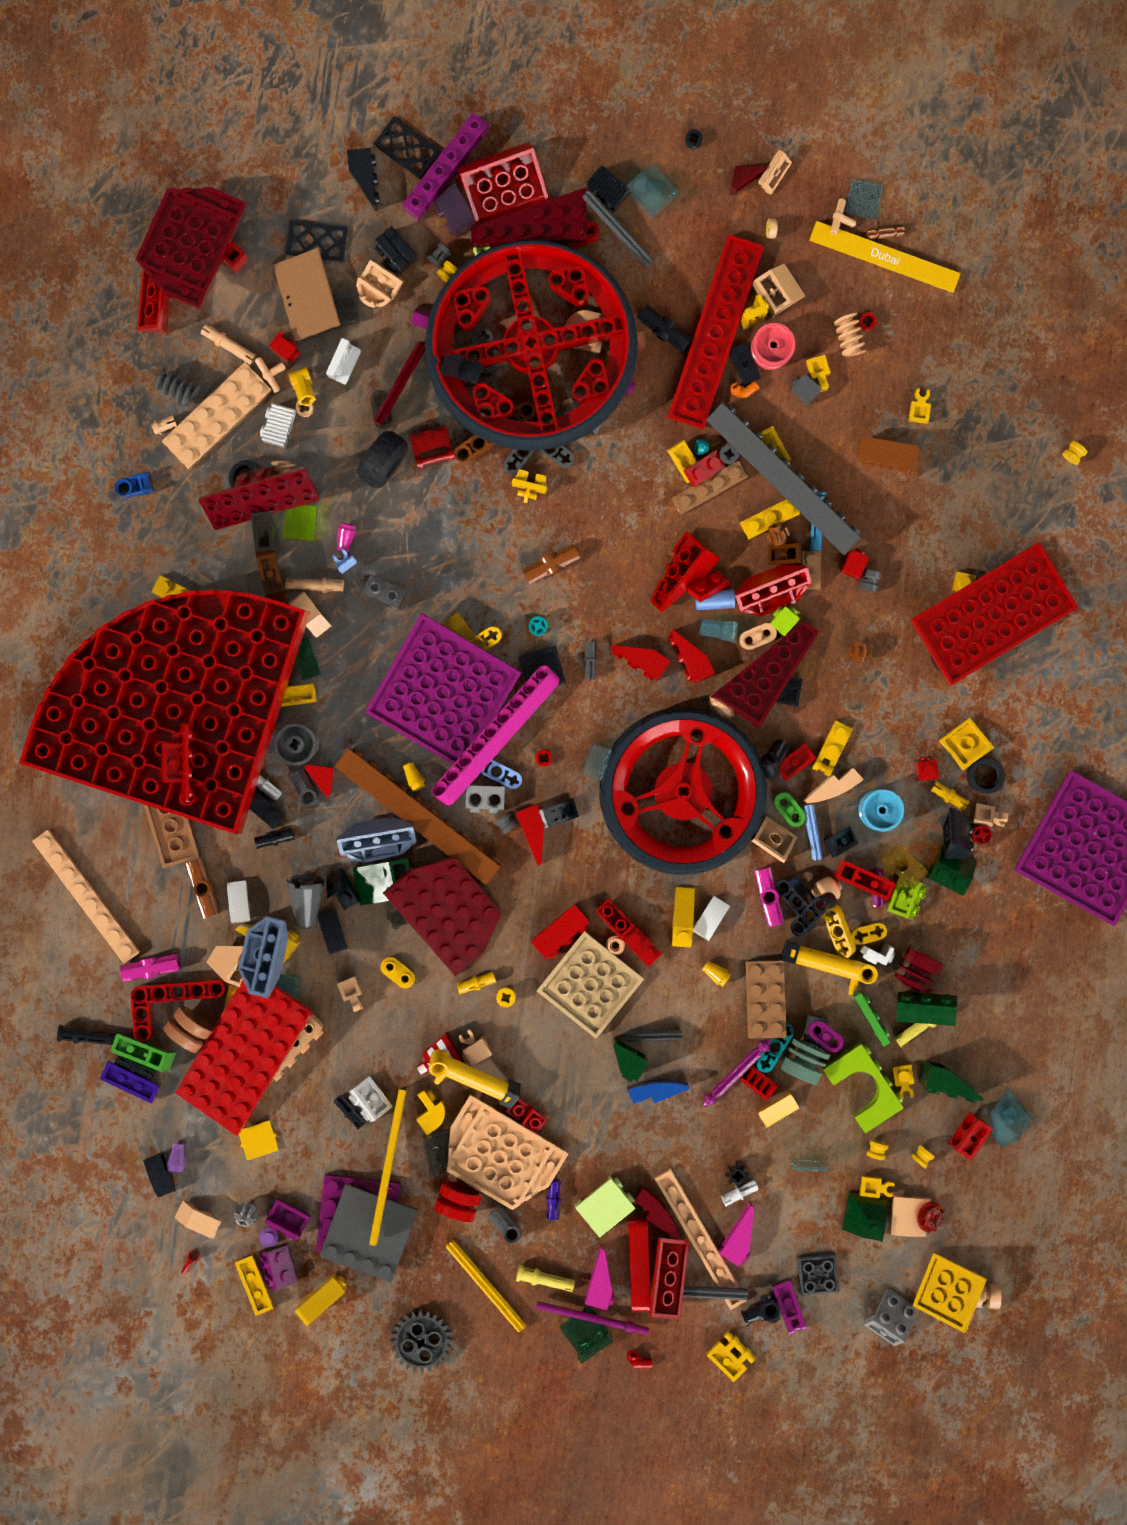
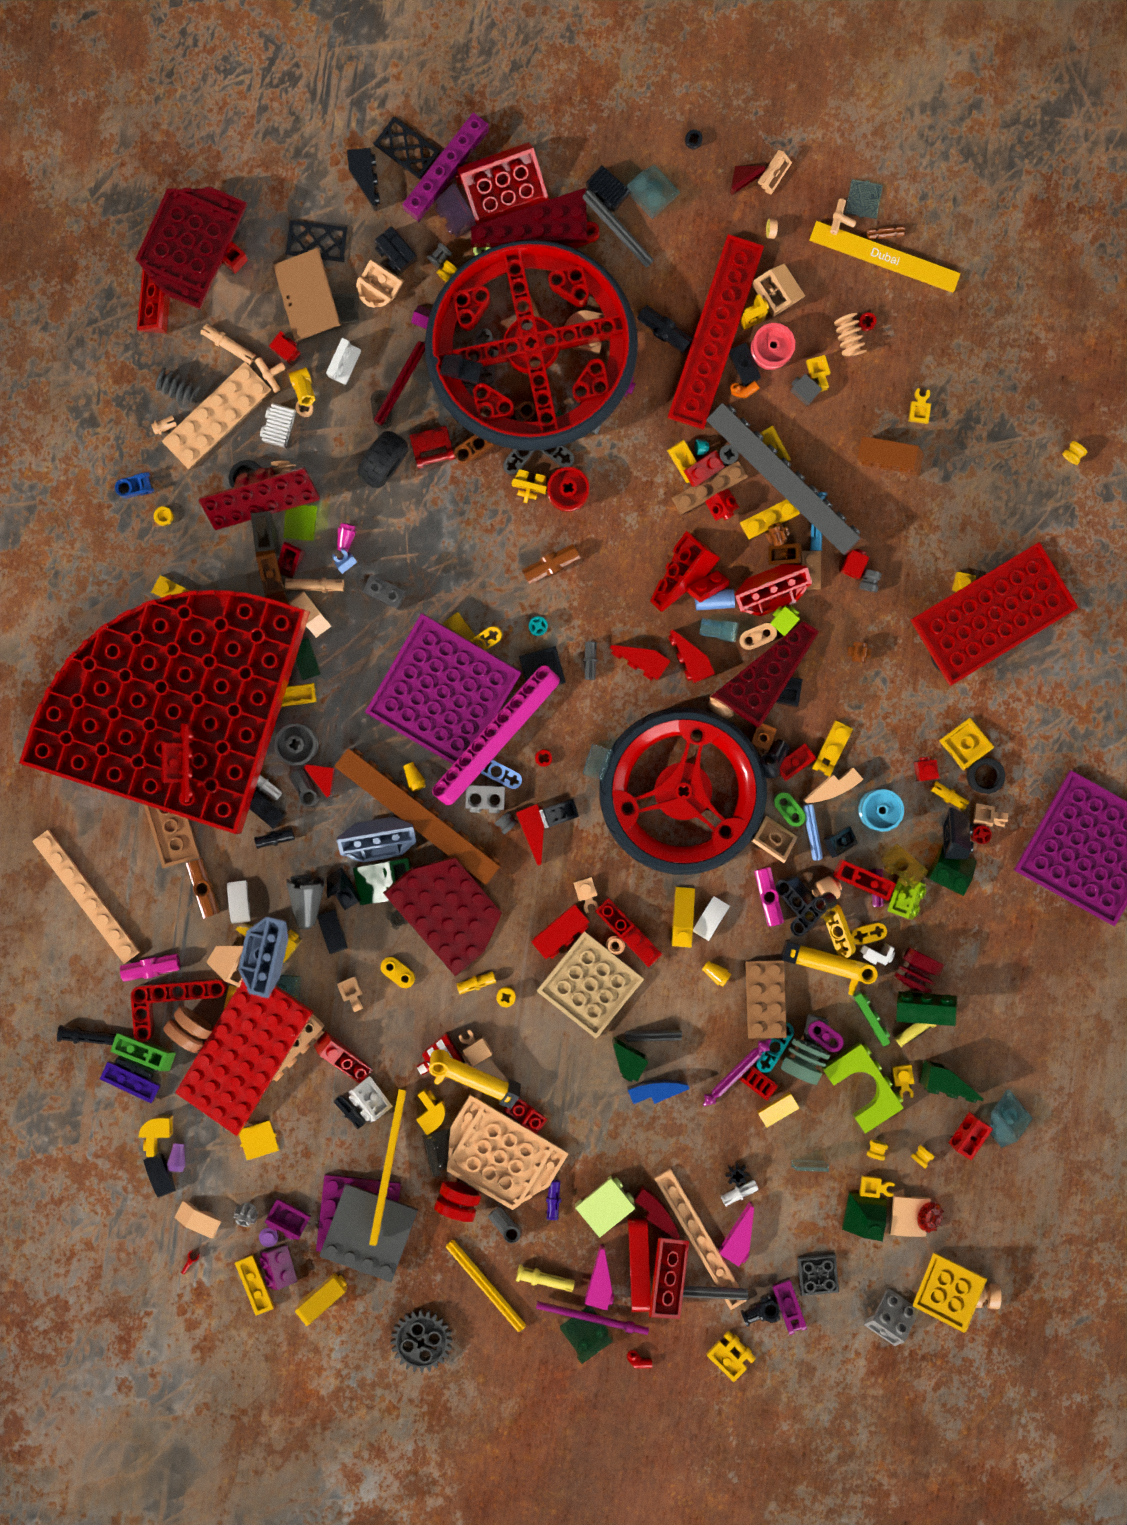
(156, 1127): none -> yellow brick
(163, 516): none -> yellow tile
(290, 559): none -> dark red slope
(341, 1057): none -> red slope
(570, 478): none -> red wheel
(585, 891): none -> light nougat plate
(722, 505): none -> red brick
(763, 737): none -> dark orange brick

